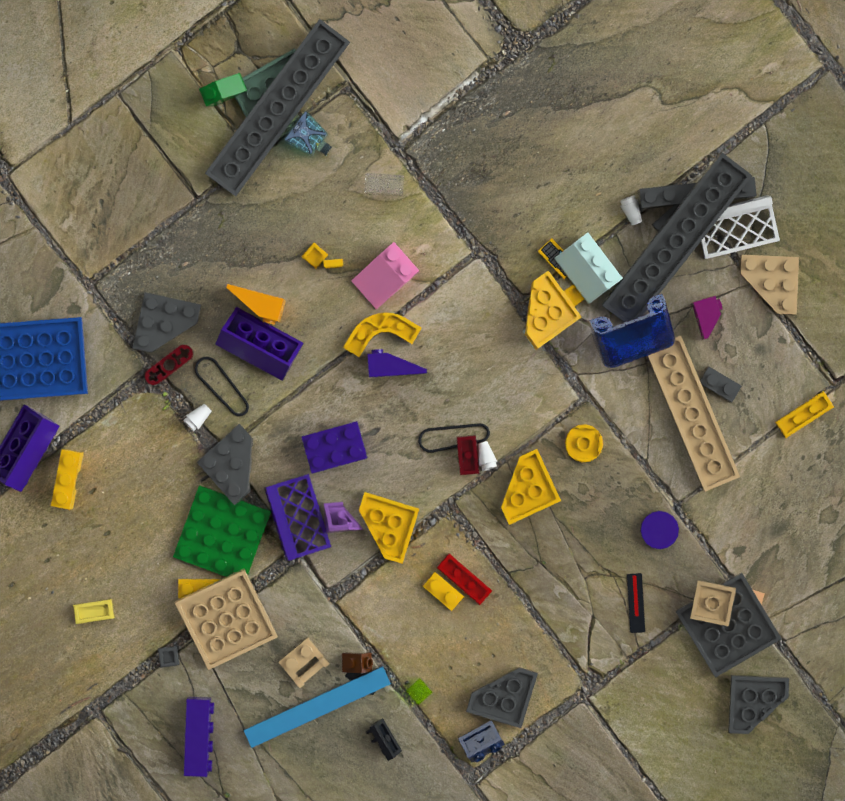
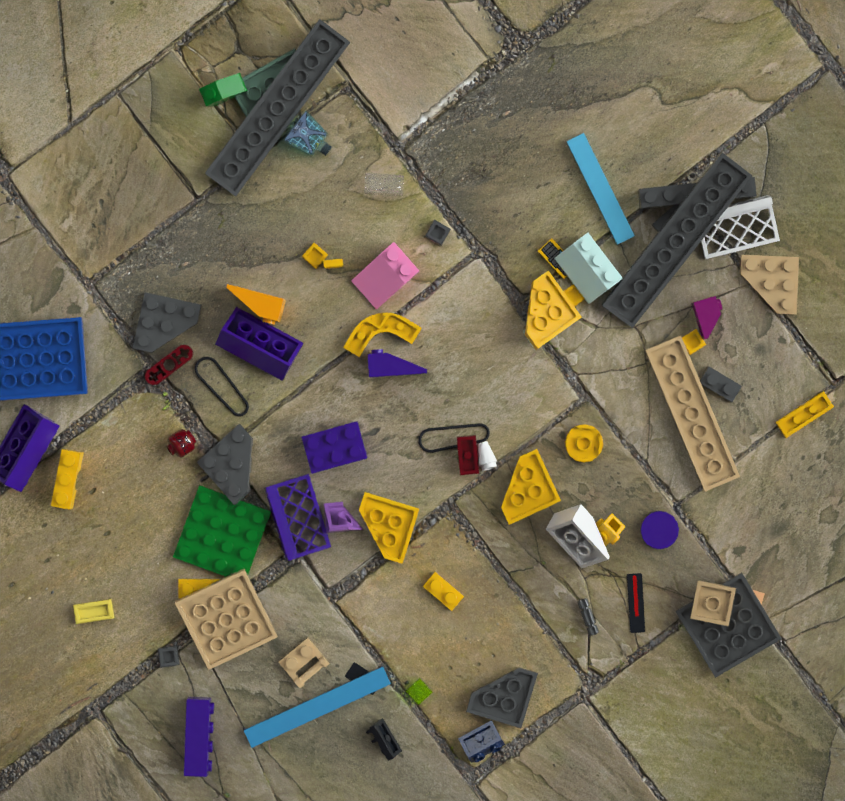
(181, 443): none -> dark red head
(197, 417): white cone -> none
(357, 662): reddish brown bracket -> none
(437, 232): none -> dark grey tile
(464, 579): red tile -> none
(578, 536): none -> white slope
(588, 617): none -> dark grey axle
(600, 188): none -> medium azure tile
(609, 529): none -> yellow brick
(631, 209): white cone -> none
(635, 337): clear blue windscreen -> none
(693, 341): none -> yellow tile
(754, 700): dark grey plate -> none

